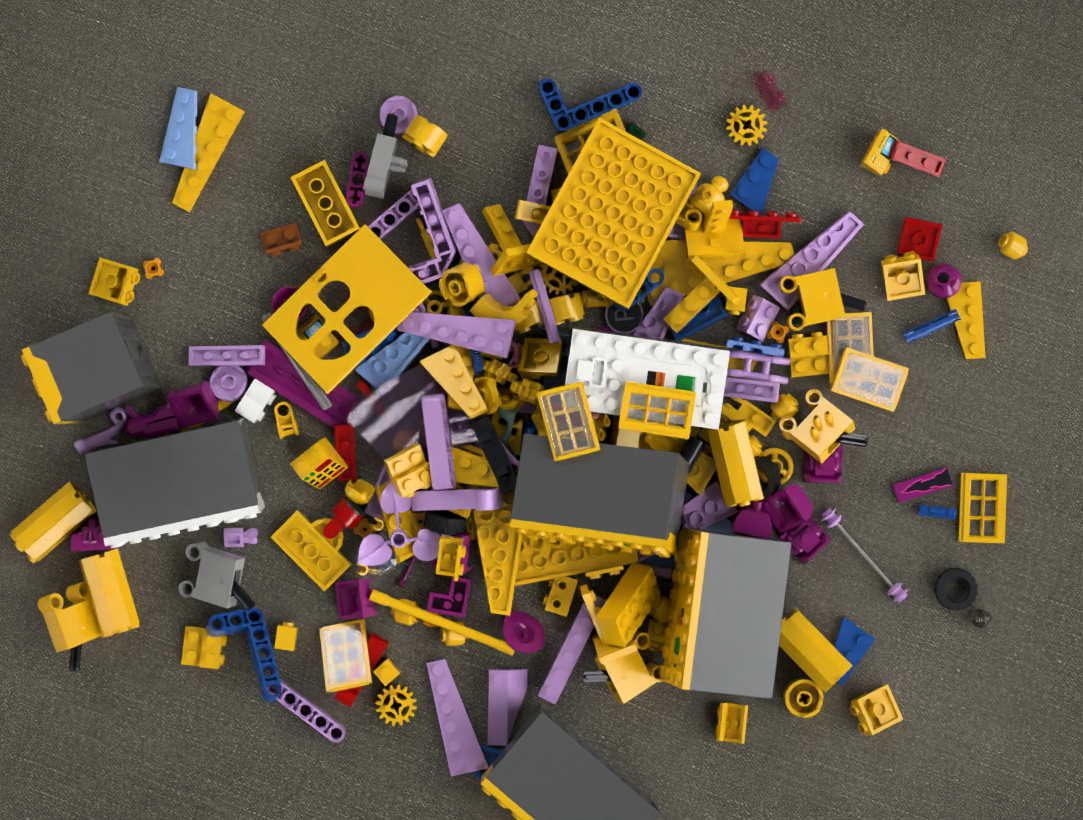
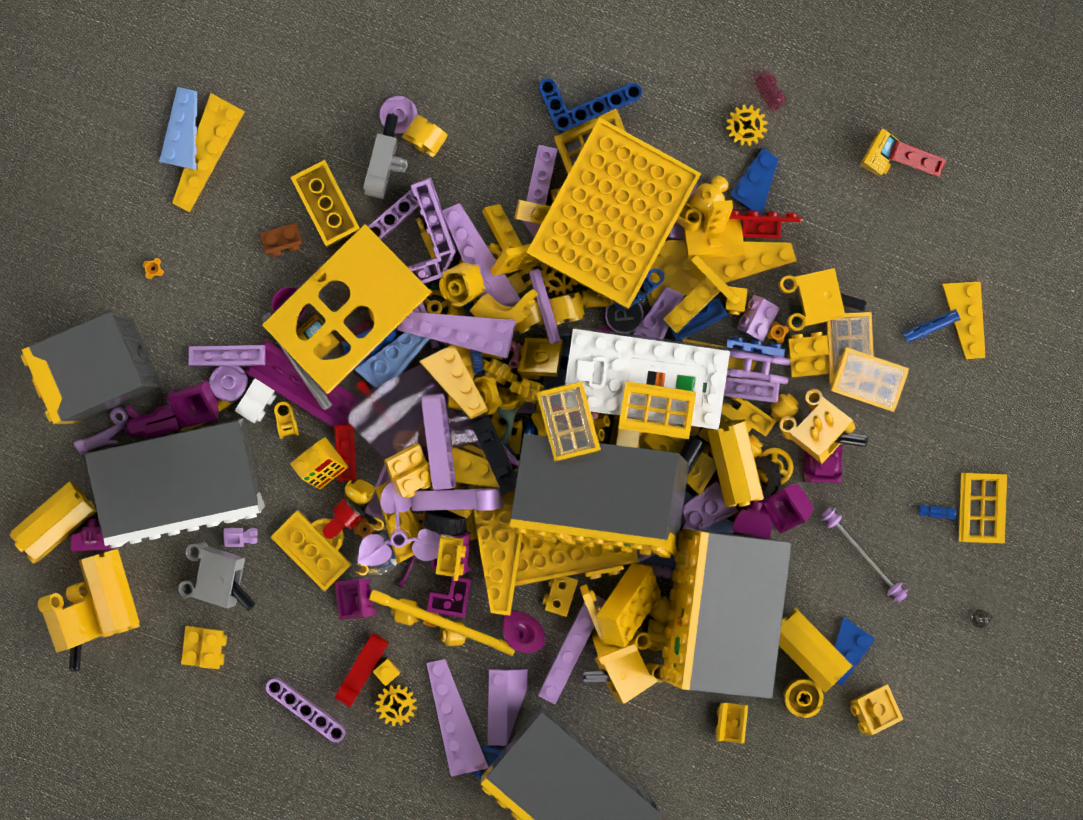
(114, 281): yellow plate -> none
(255, 645): blue beam -> none
(286, 636): yellow brick -> none
(345, 655): clear piece -> none
(350, 193): magenta beam -> none
(635, 131): dark green tile -> none
(805, 540): magenta brick -> none
(812, 258): lavender wing -> none
(902, 276): yellow plate -> none
(919, 237): red plate -> none
(922, 485): tile -> none
(944, 290): magenta piece -> none
(970, 589): black tyre -> none
(1013, 245): yellow head -> none

